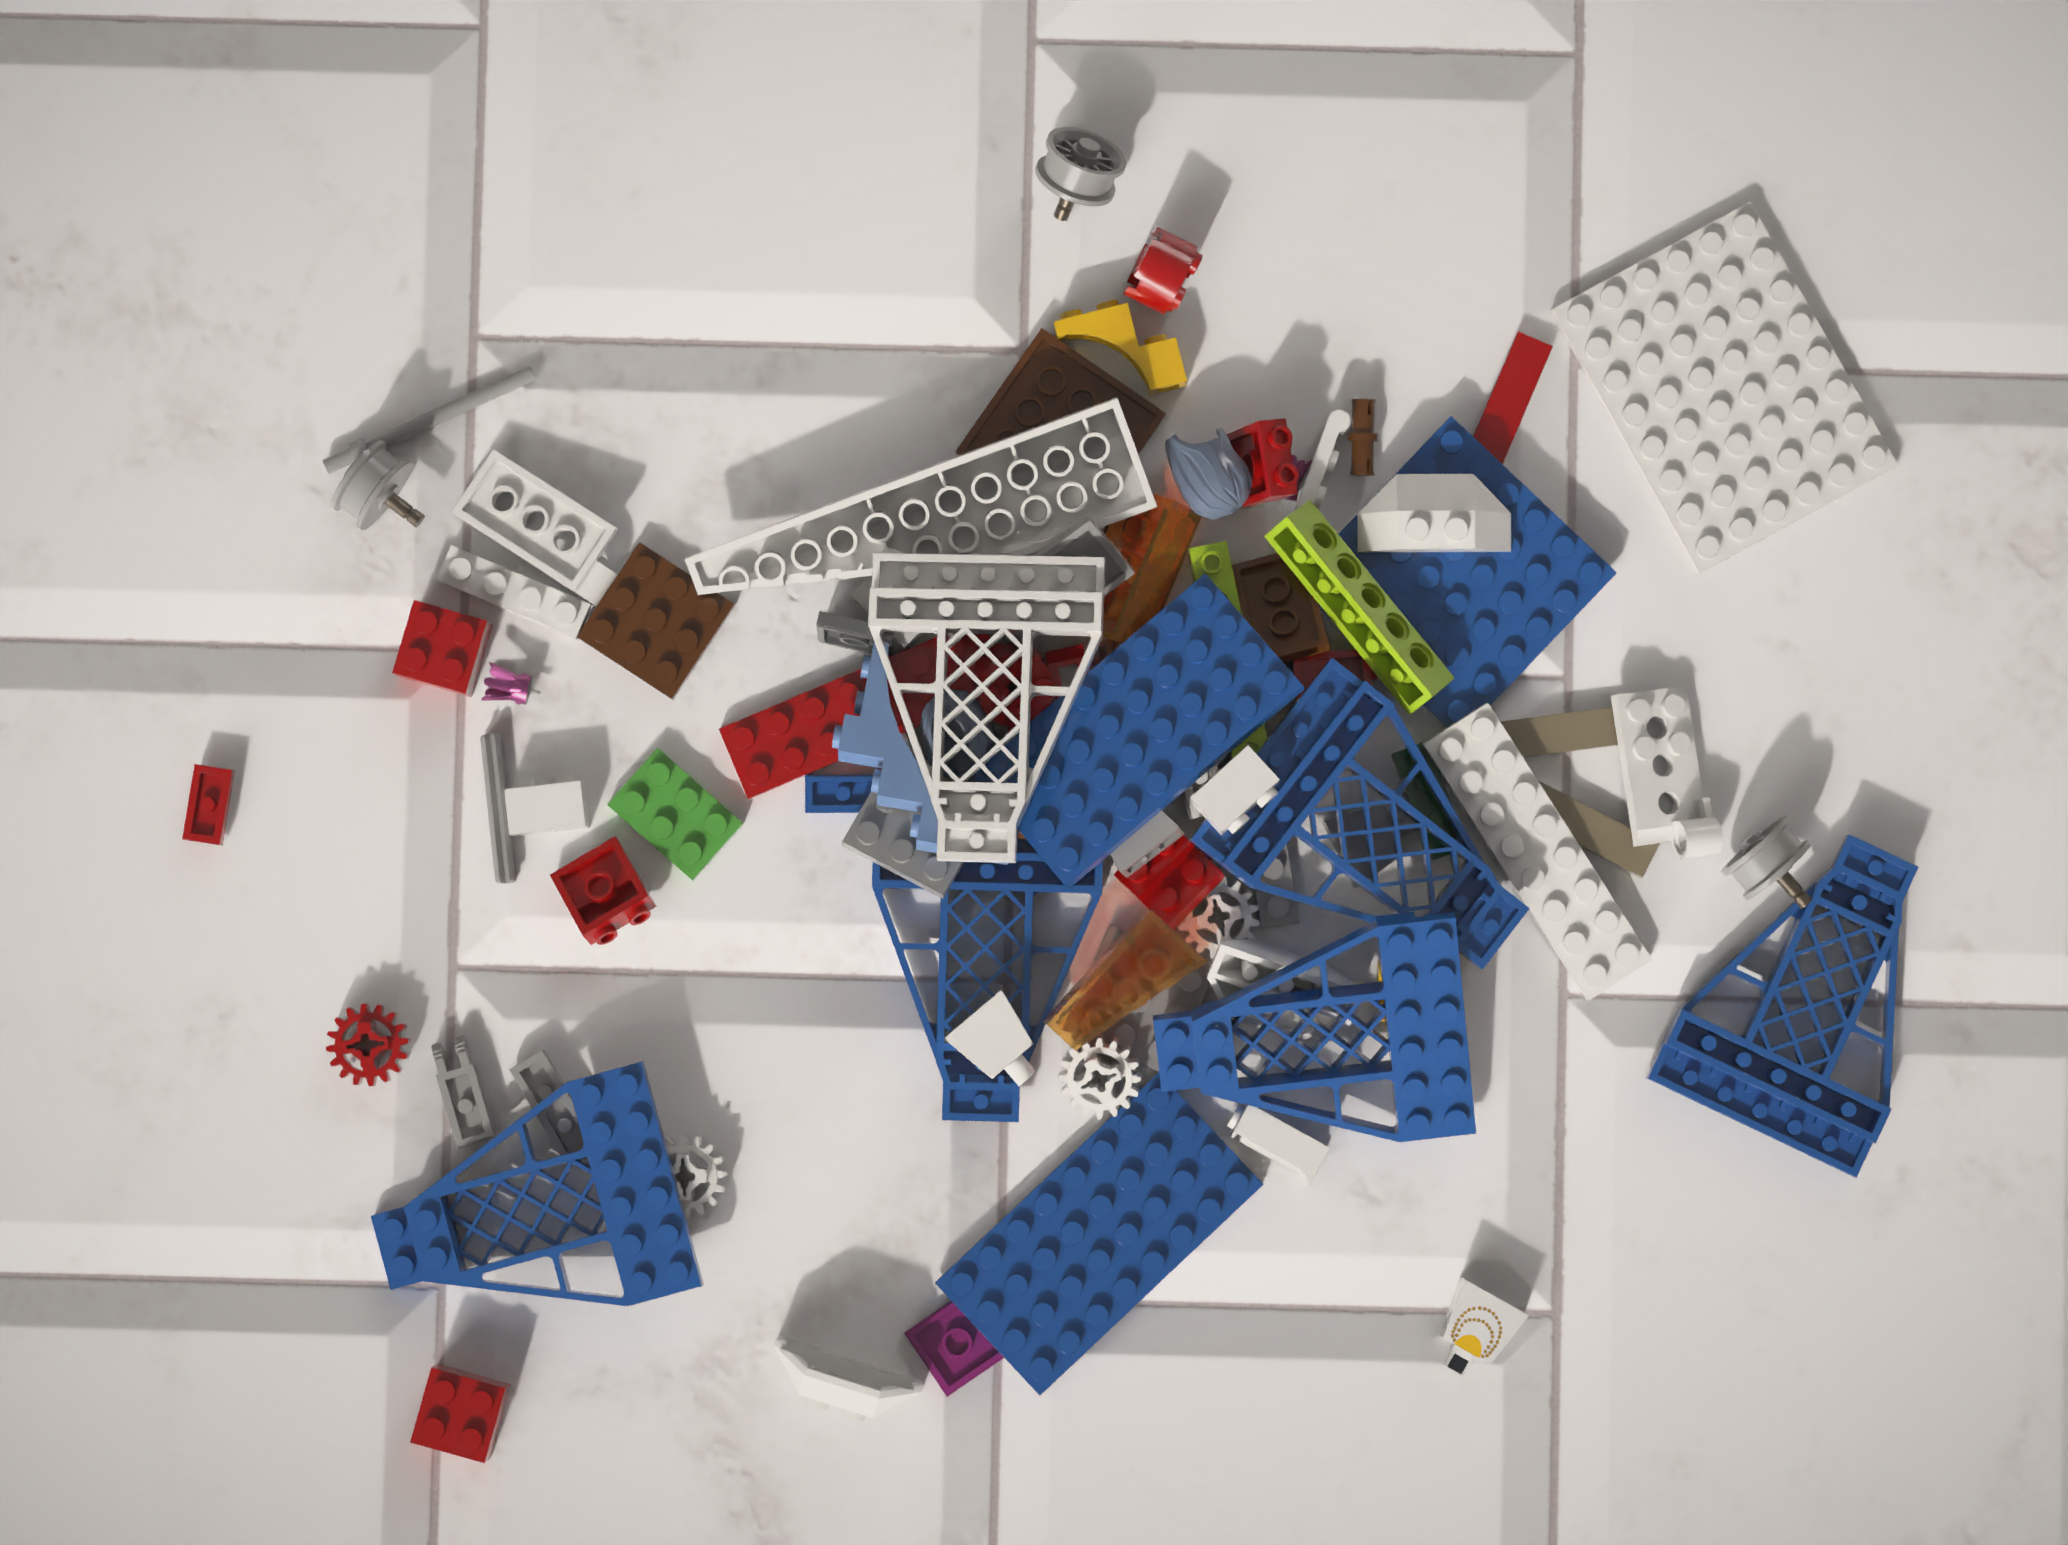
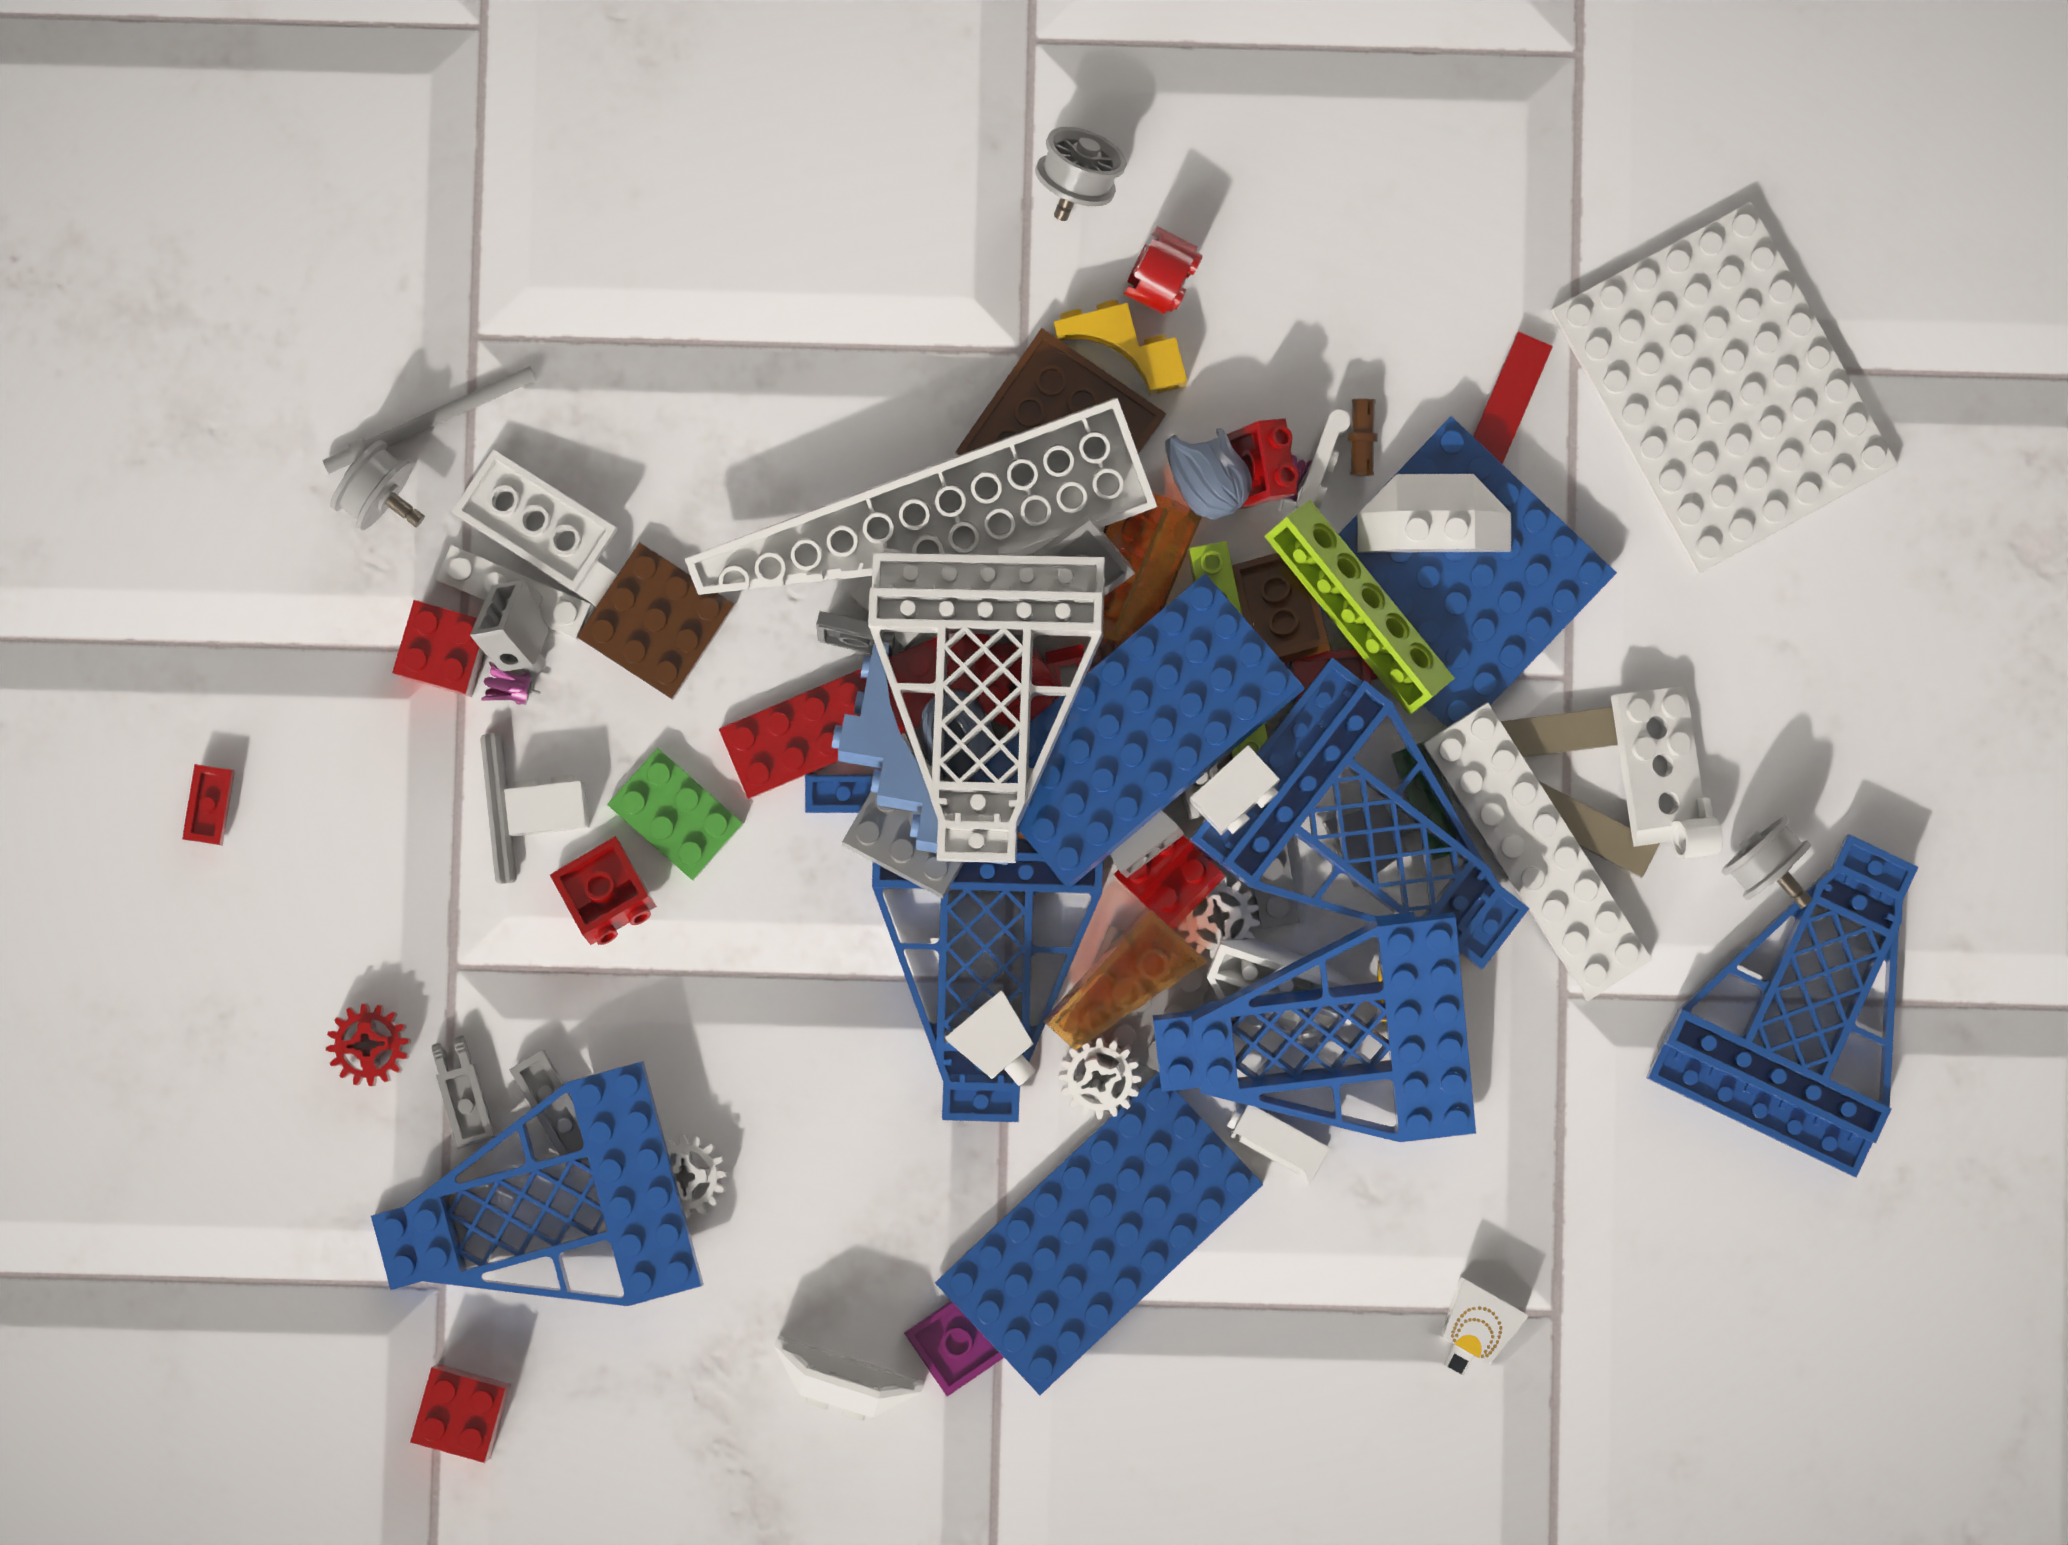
(511, 628): none -> light grey torso

